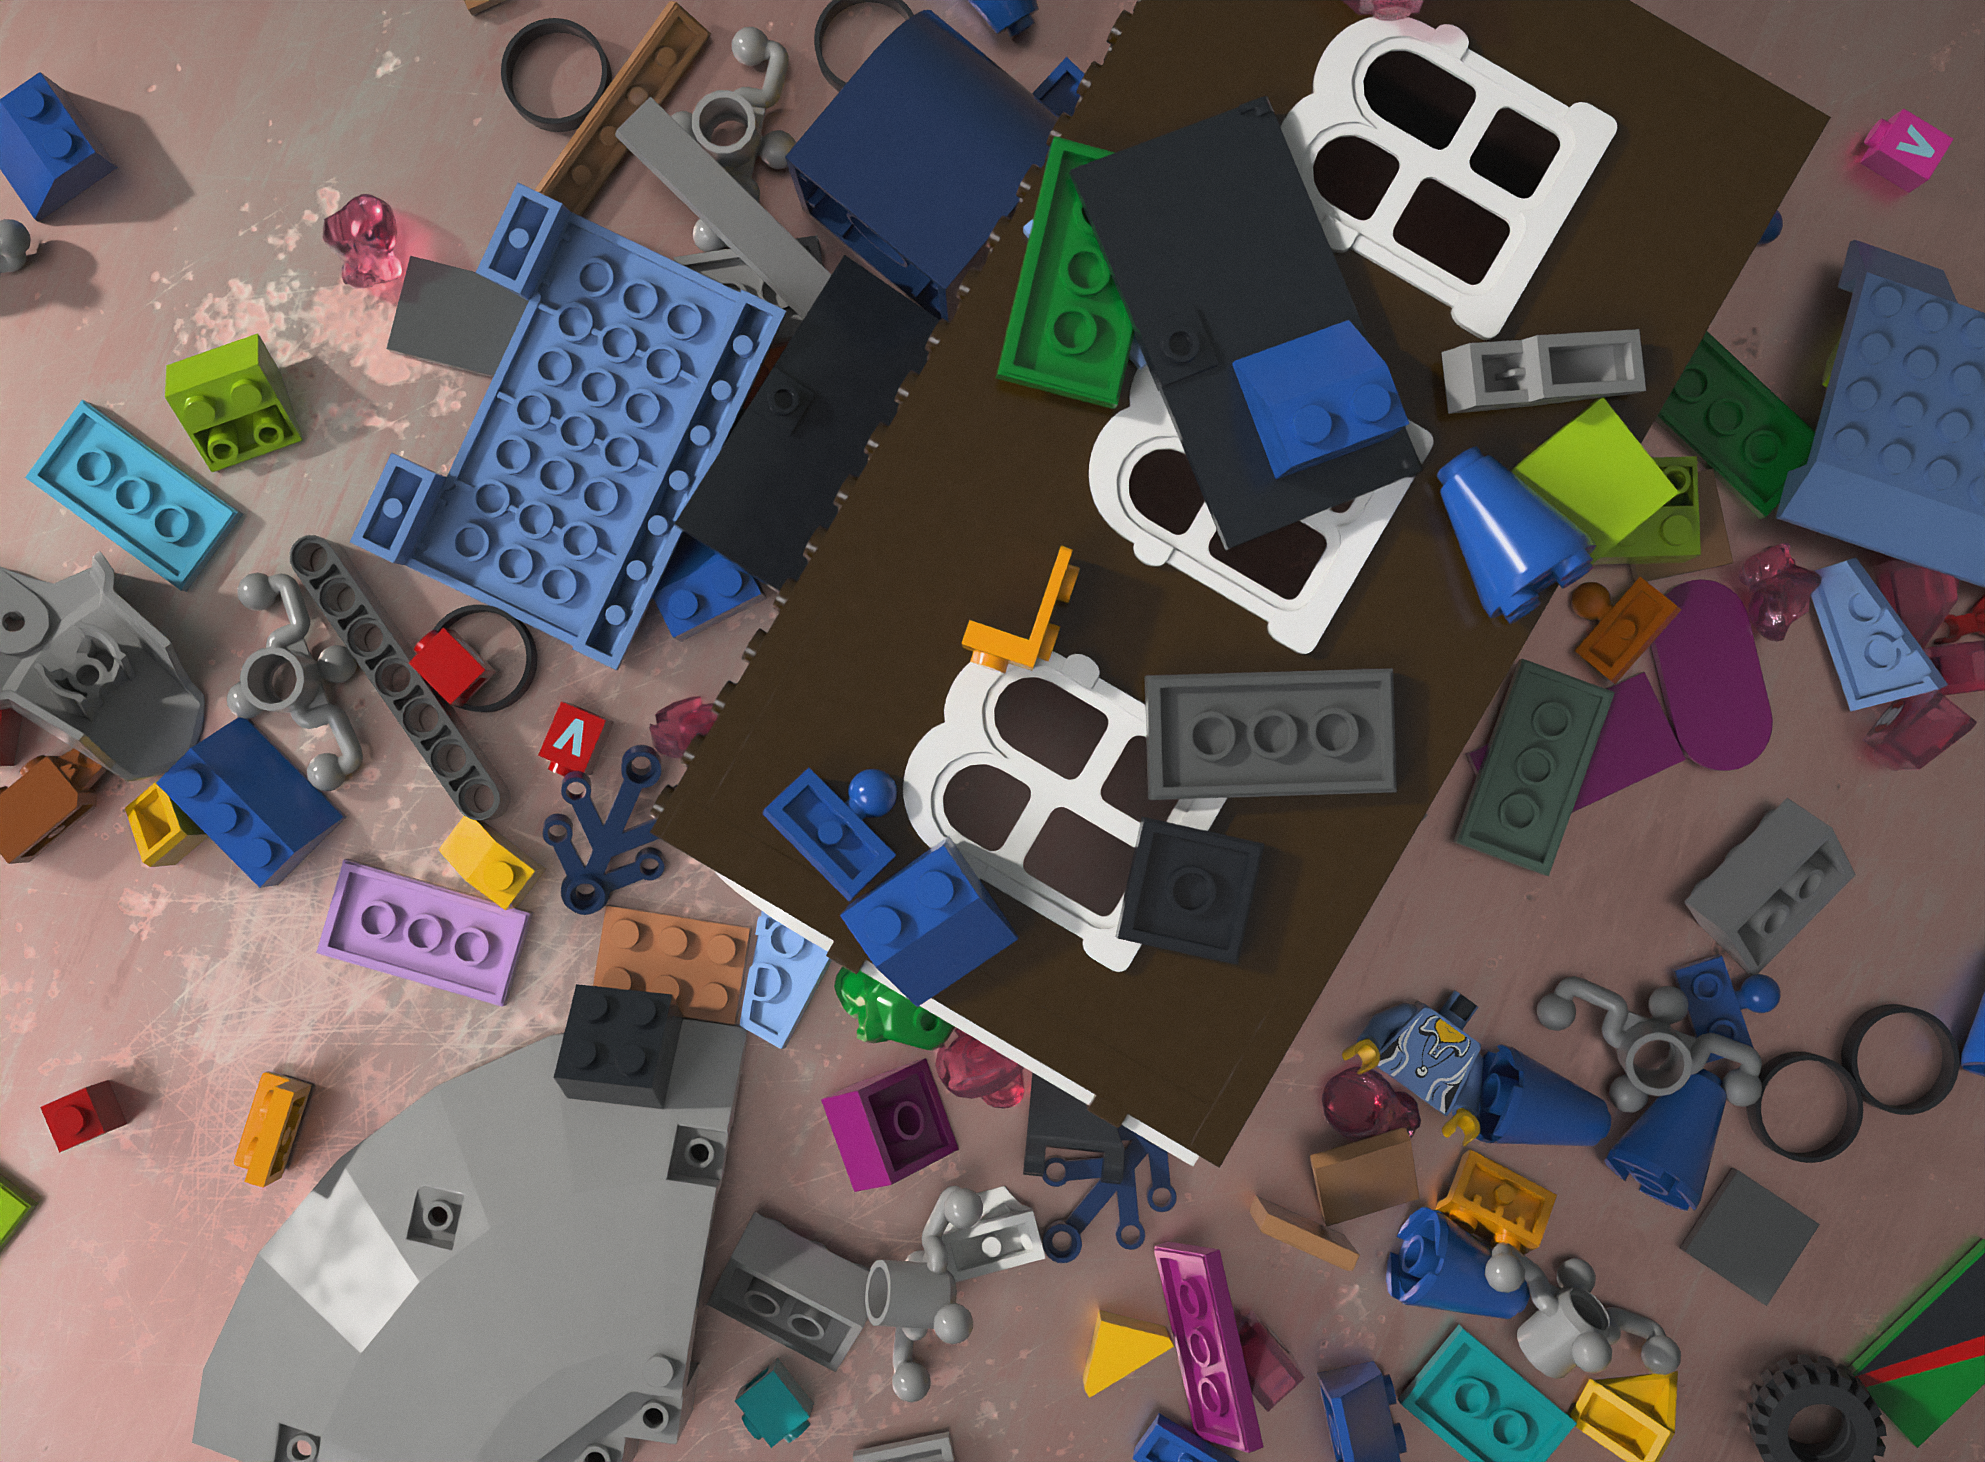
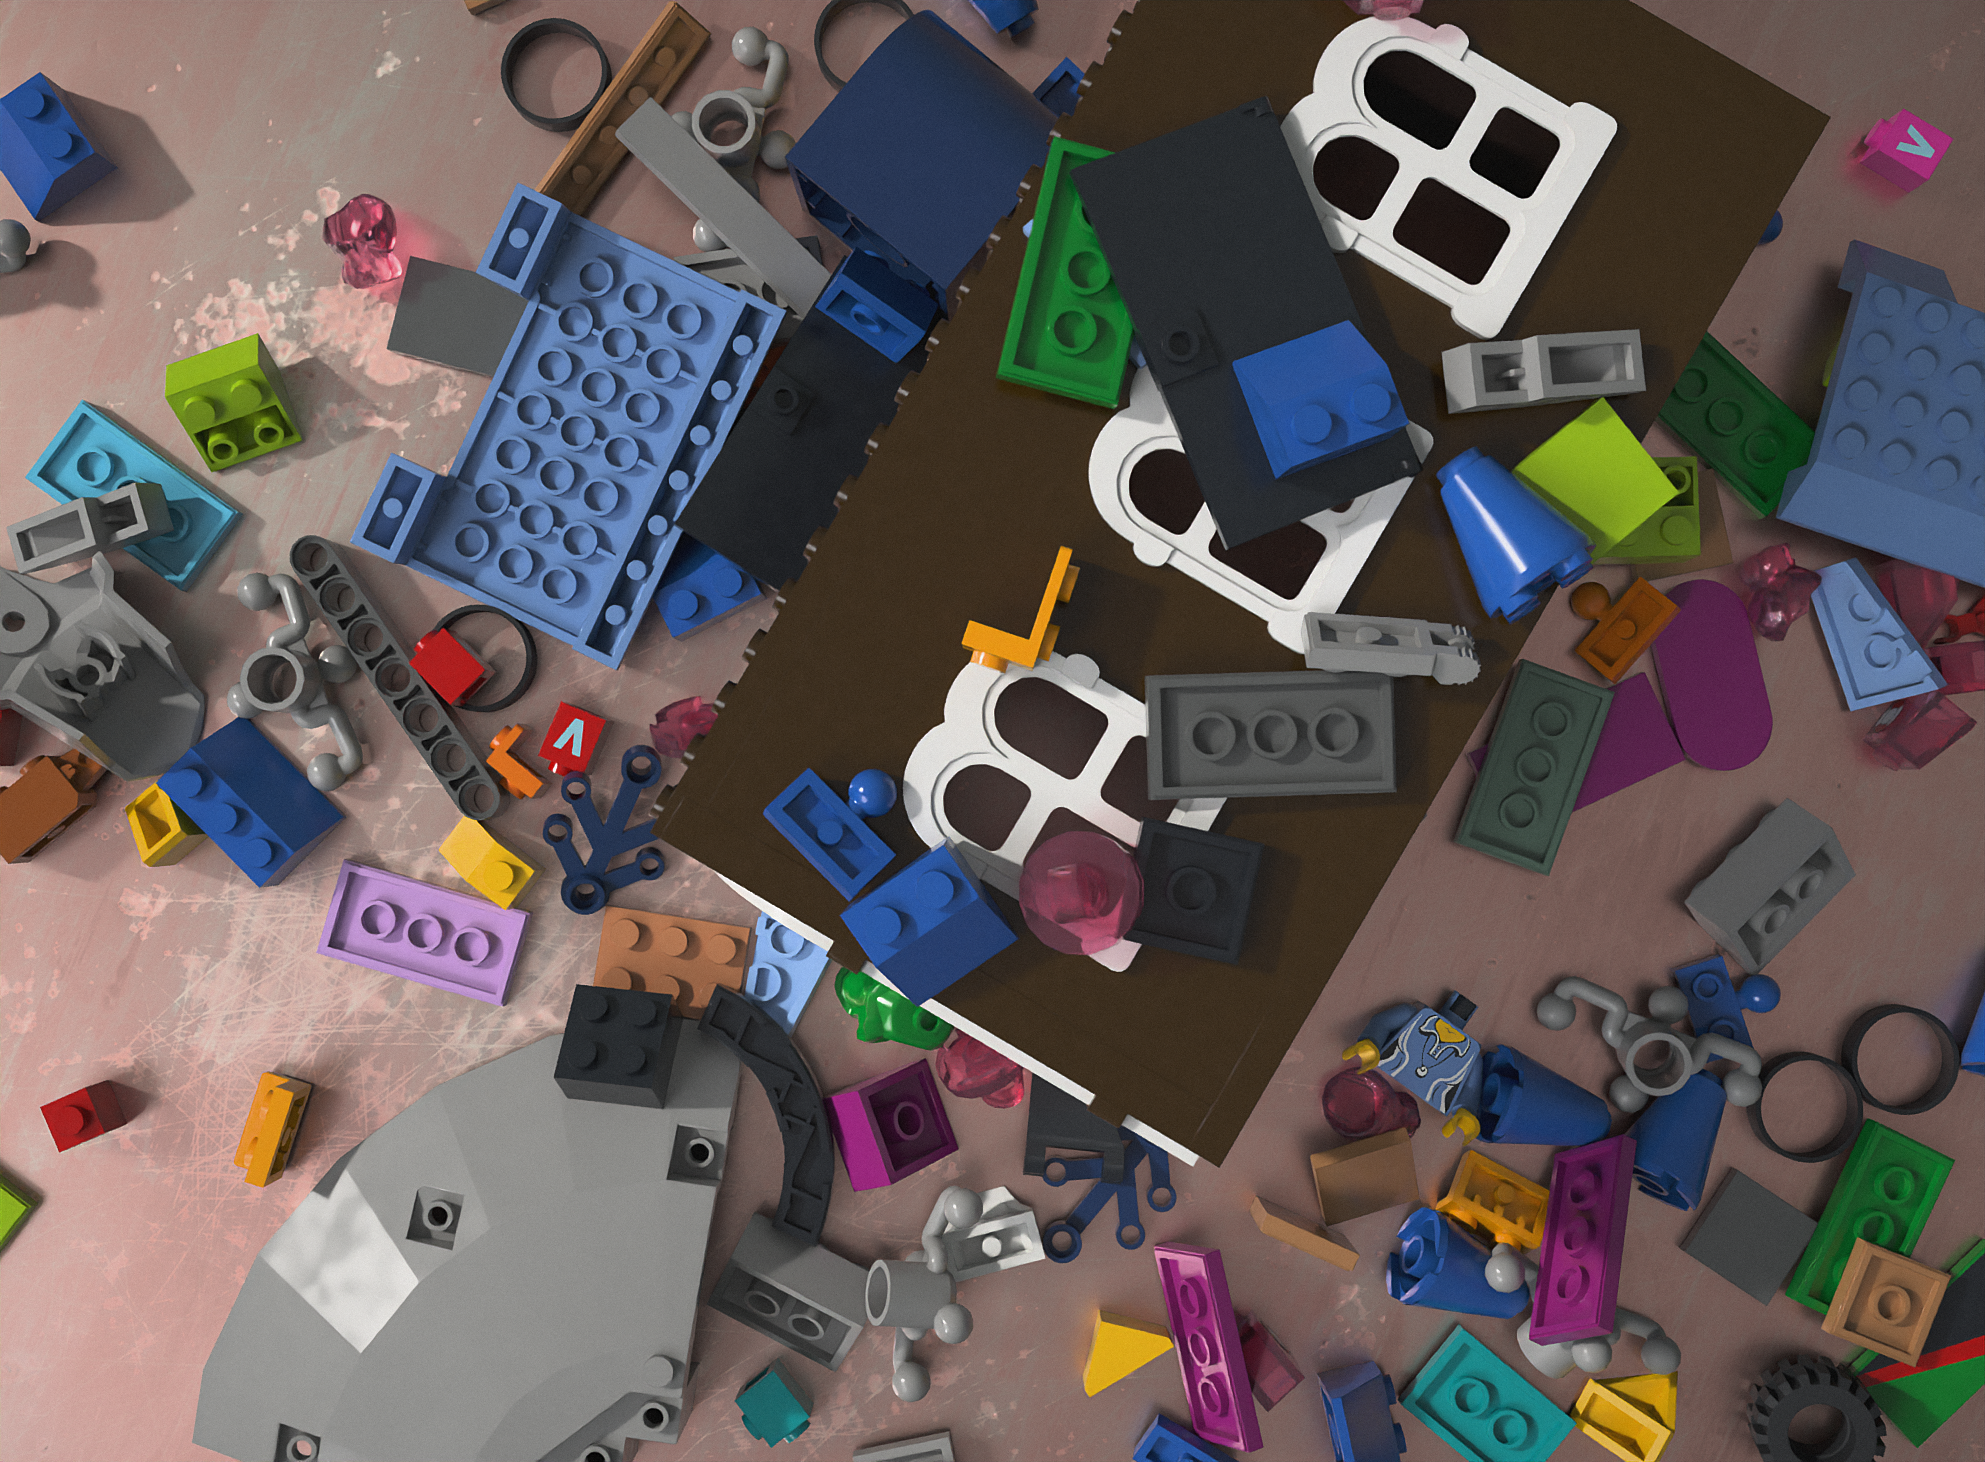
(90, 526): none -> light grey slope
(518, 775): none -> orange bracket
(796, 1104): none -> black tile
(878, 304): none -> blue slope
(1081, 892): none -> clear pink tile
(1389, 647): none -> light grey hinge
(1583, 1242): none -> magenta tile
(1879, 1198): none -> green tile
(1886, 1302): none -> medium nougat tile

